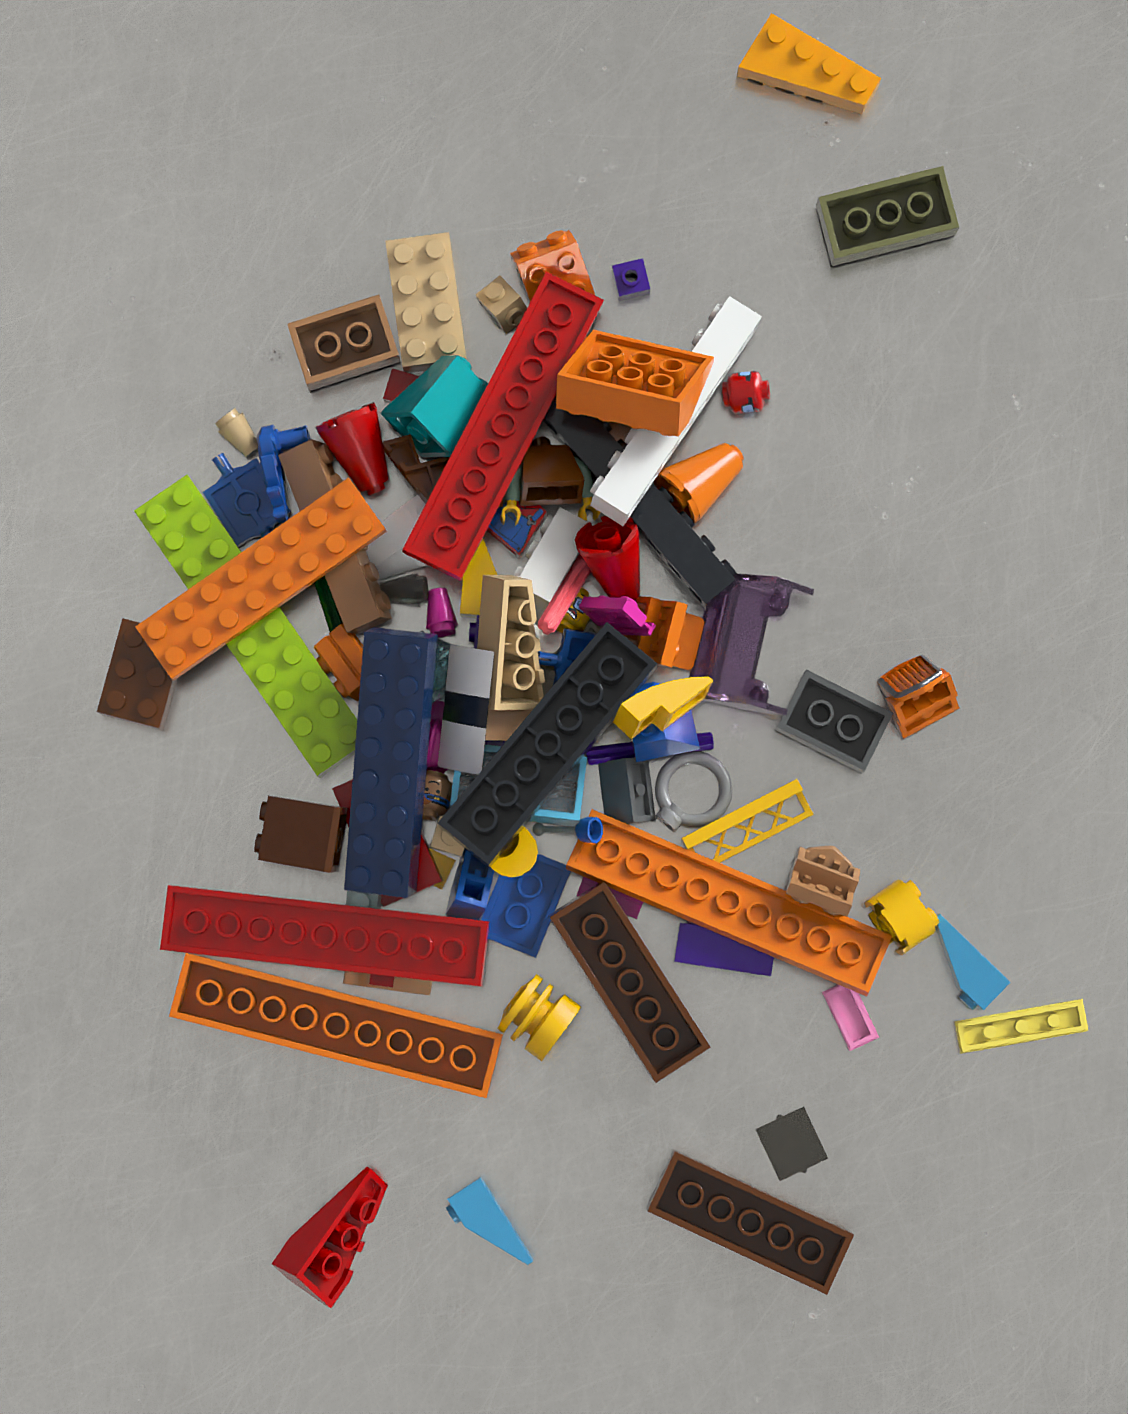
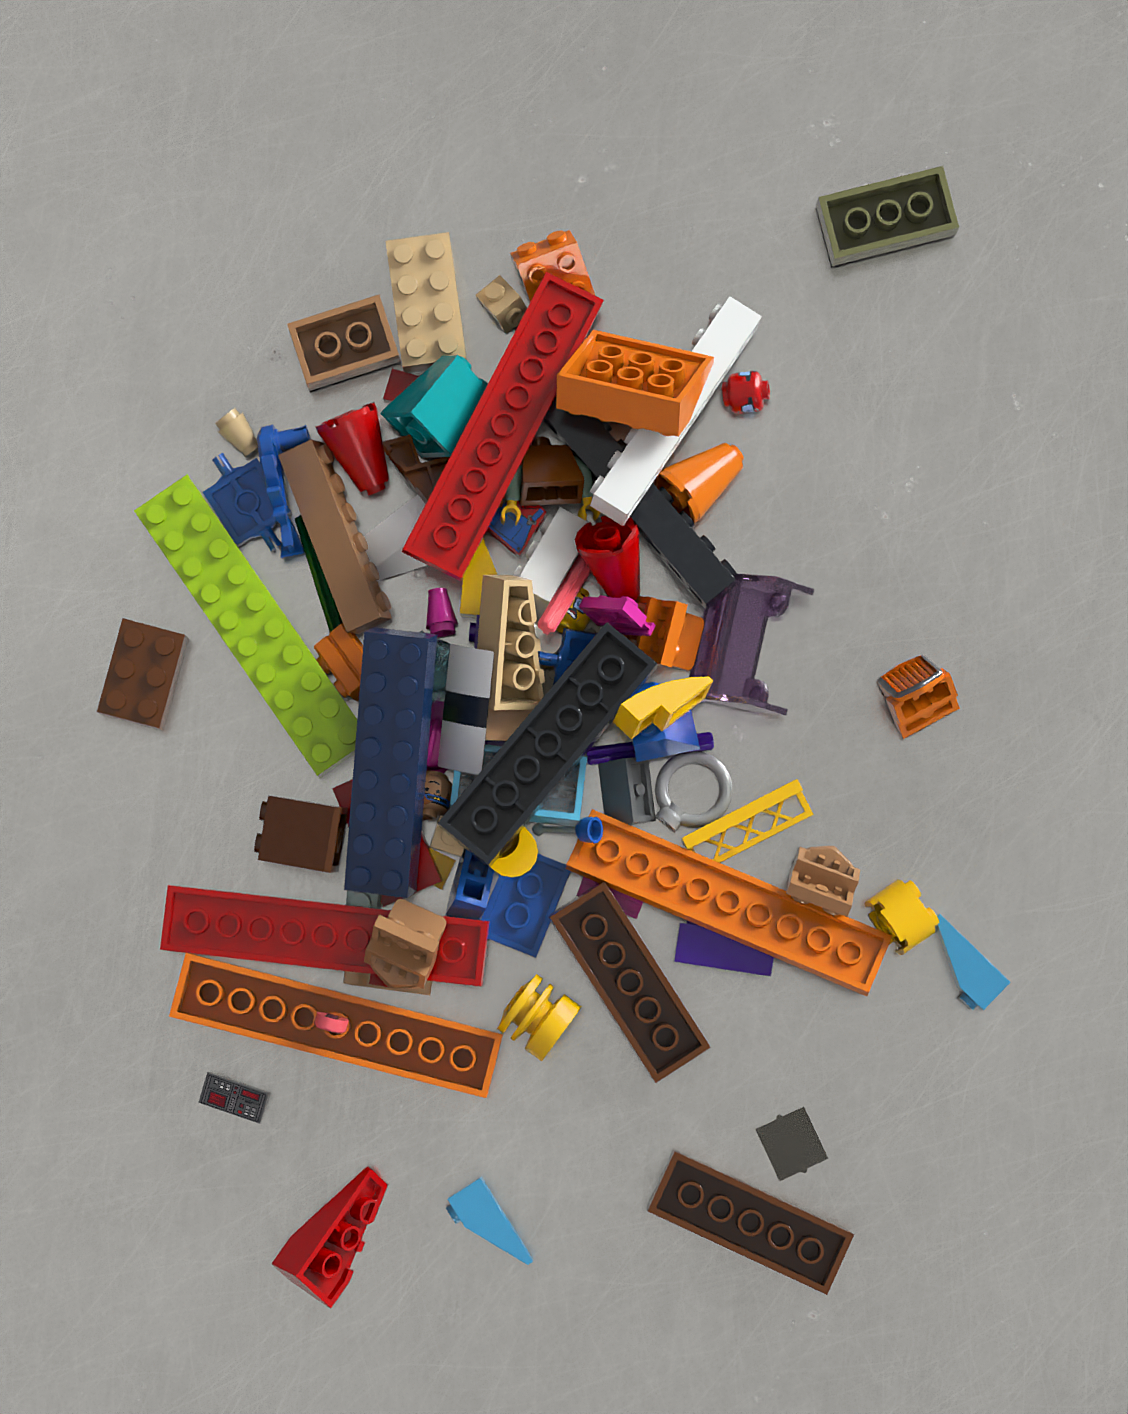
(234, 1097): none -> slope
(261, 579): orange plate -> none
(331, 1022): none -> coral tile
(405, 945): none -> medium nougat piece
(406, 589): clear smoke cone -> none
(626, 289): dark purple plate -> none
(799, 63): light orange wedge -> none
(834, 721): dark grey brick -> none
(850, 1016): bright pink tile -> none
(1021, 1026): light yellow tile -> none

